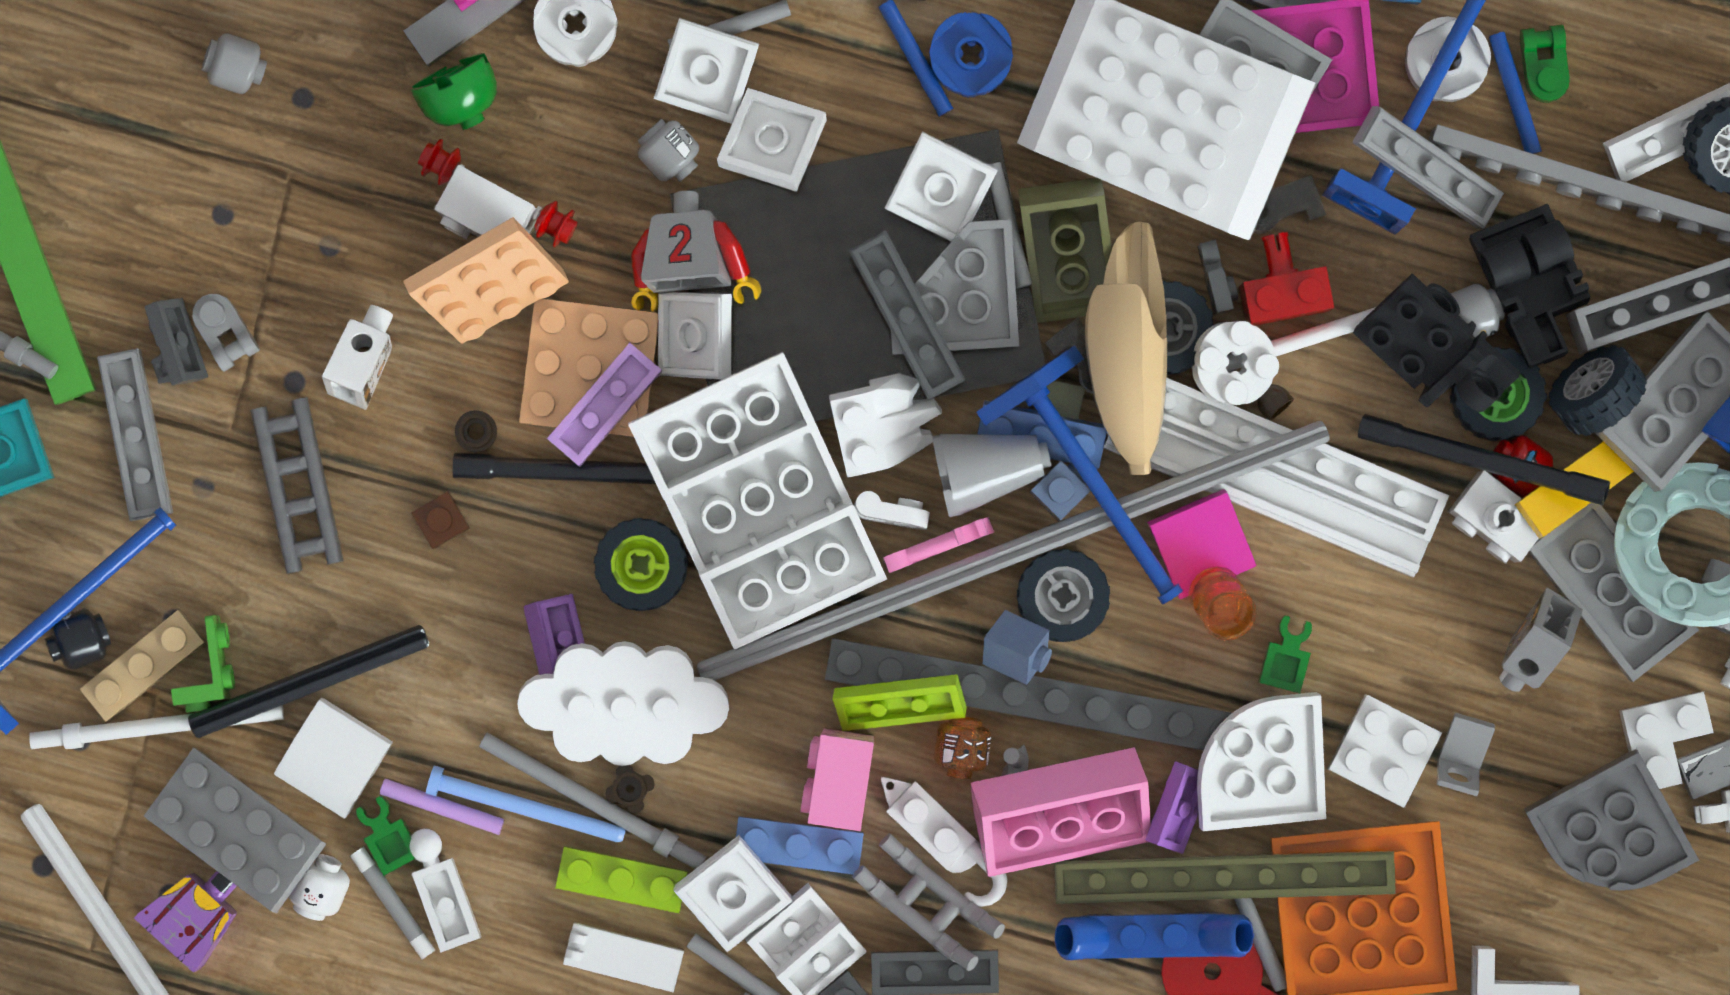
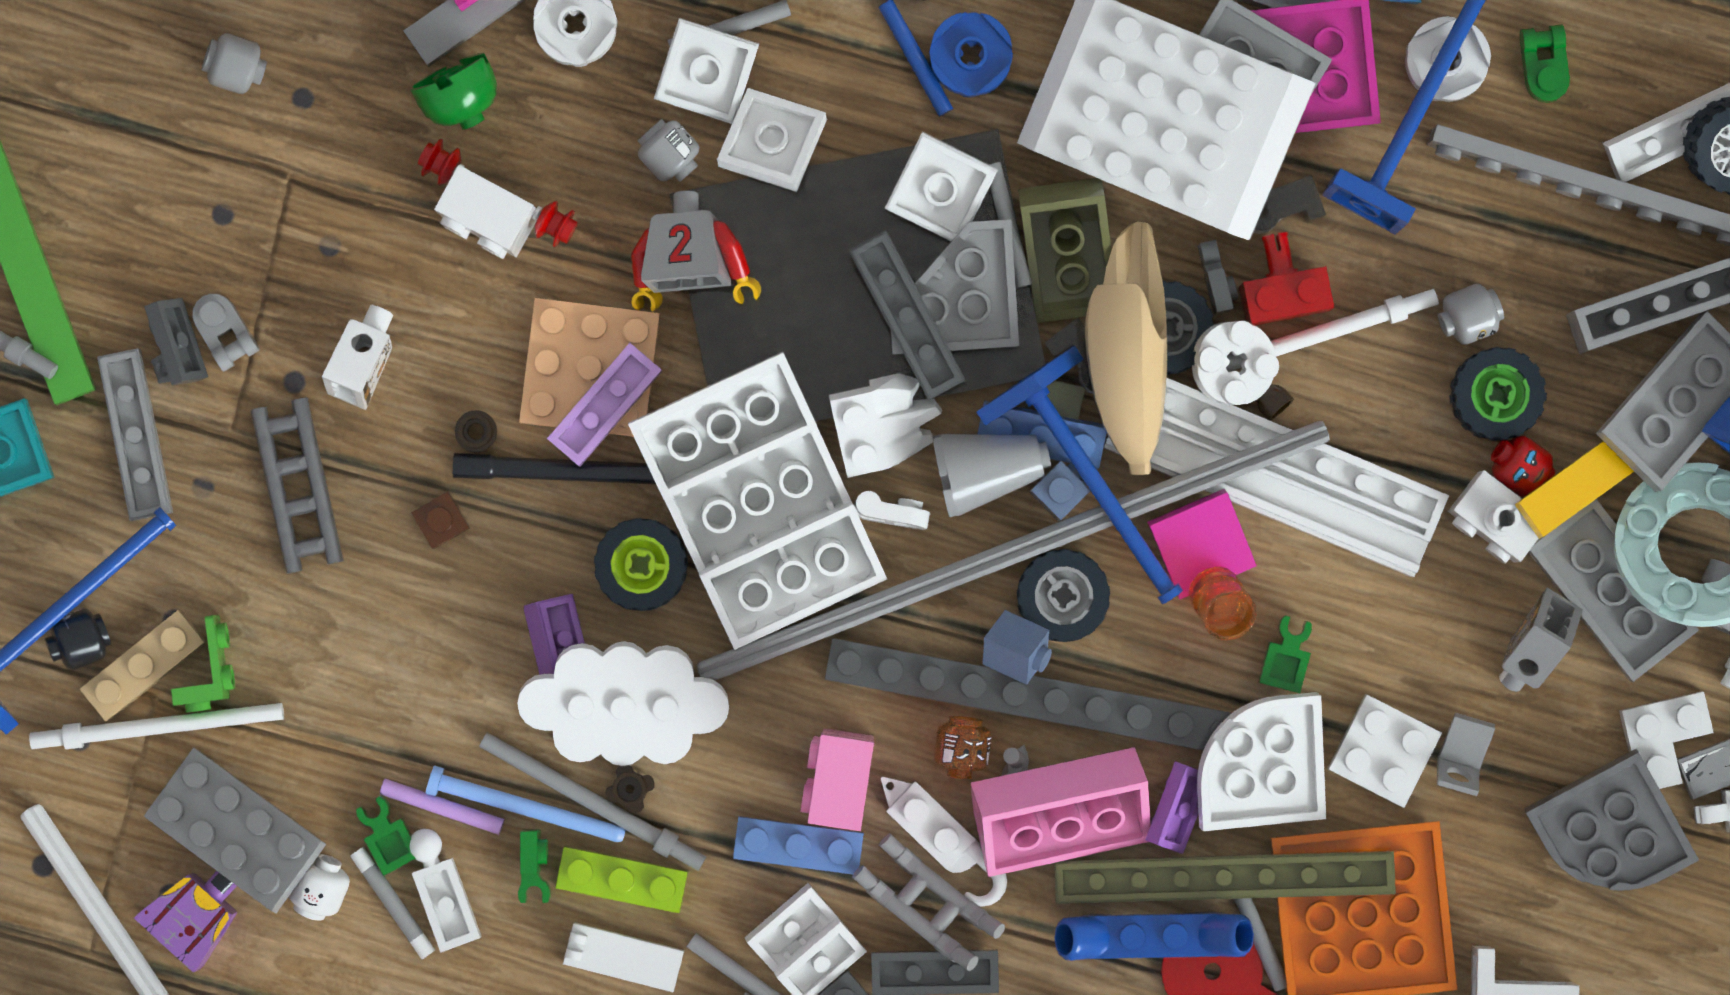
(308, 681): black axle -> none
(333, 757): white slope -> none
(486, 281): light nougat plate -> none
(533, 854): none -> green plate
(694, 334): white plate -> none
(733, 893): white plate -> none
(899, 702): lime plate -> none
(938, 544): bright pink bar -> none
(1427, 167): light grey tile -> none
(1428, 342): black plate -> none
(1515, 93): blue bar -> none
(1535, 275): black plate -> none
(1570, 483): black piece -> none
(1597, 390): black wheel -> none

